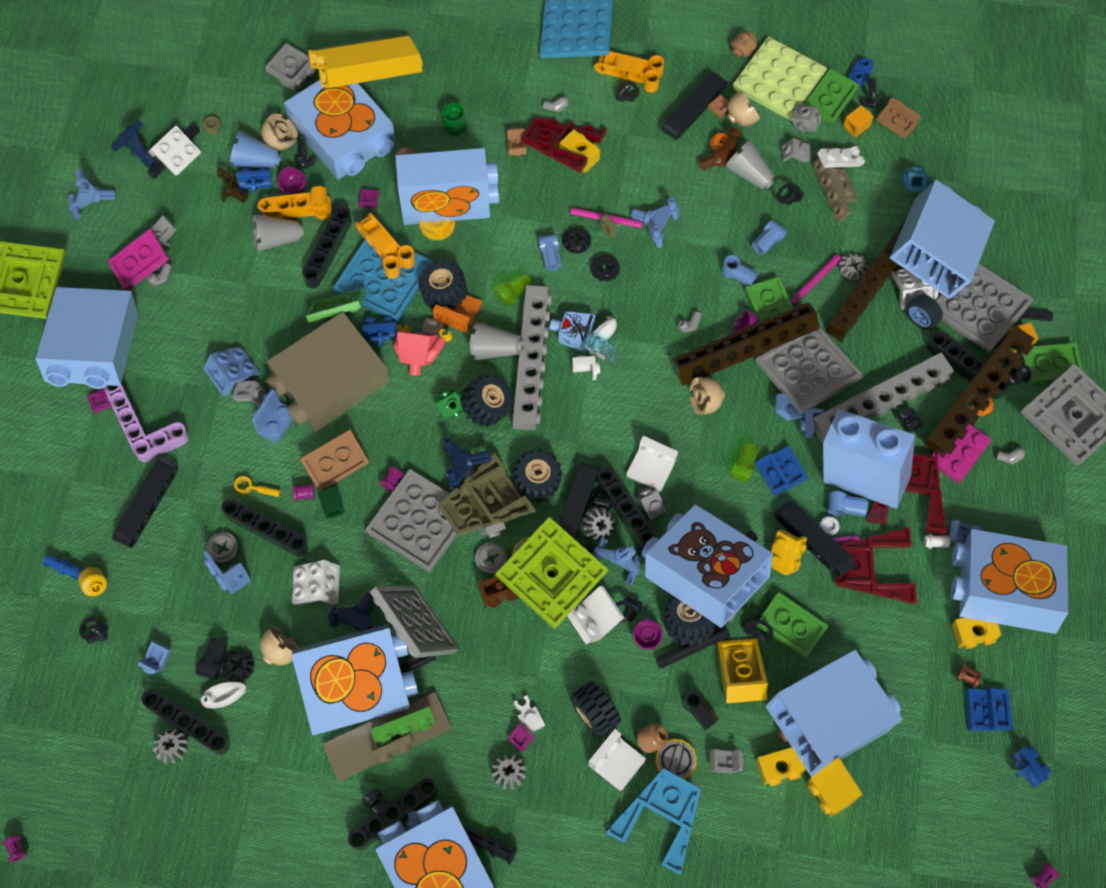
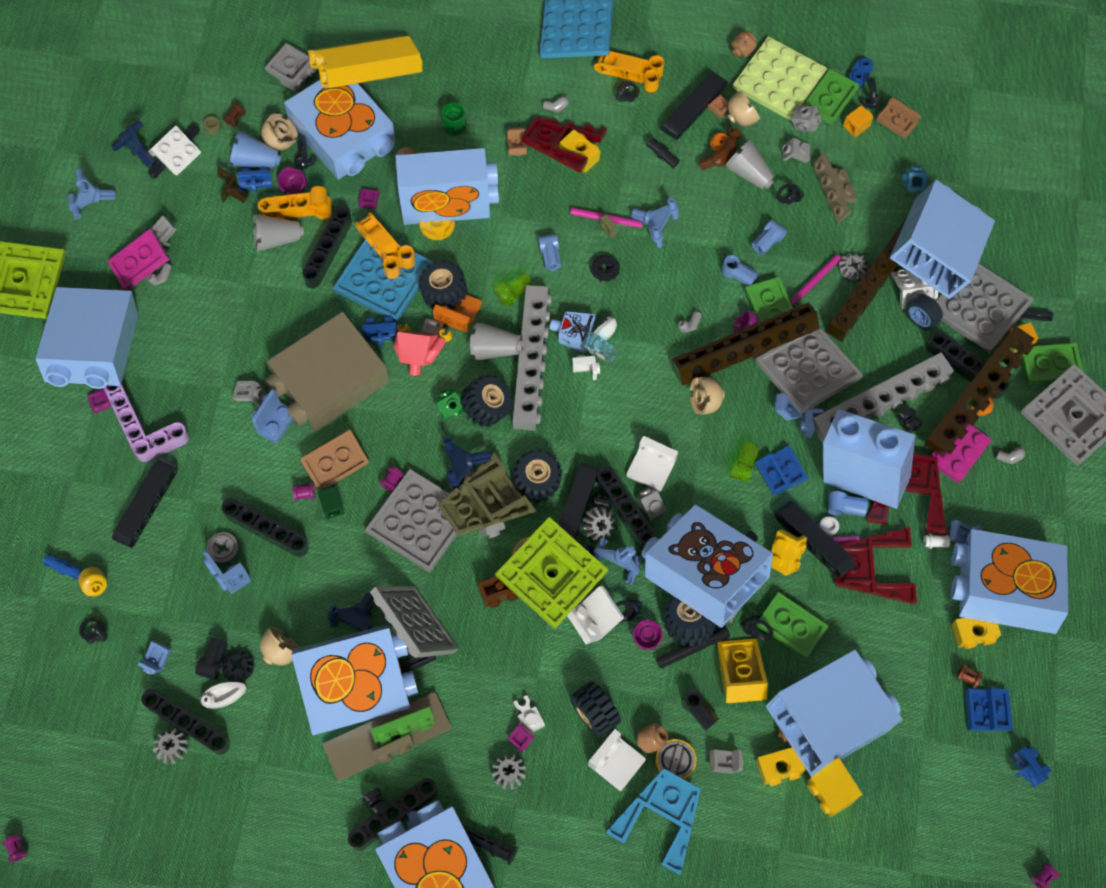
(229, 367): medium blue bracket -> none
(234, 115): none -> copper bush
(260, 489): yellow piece -> none
(316, 582): white bracket -> none
(336, 304): bright green plate -> none
(493, 550): light grey gear -> none
(570, 244): black gear -> none
(663, 153): none -> black pin
(841, 157): white plate -> none
(1020, 375): black wheel -> none

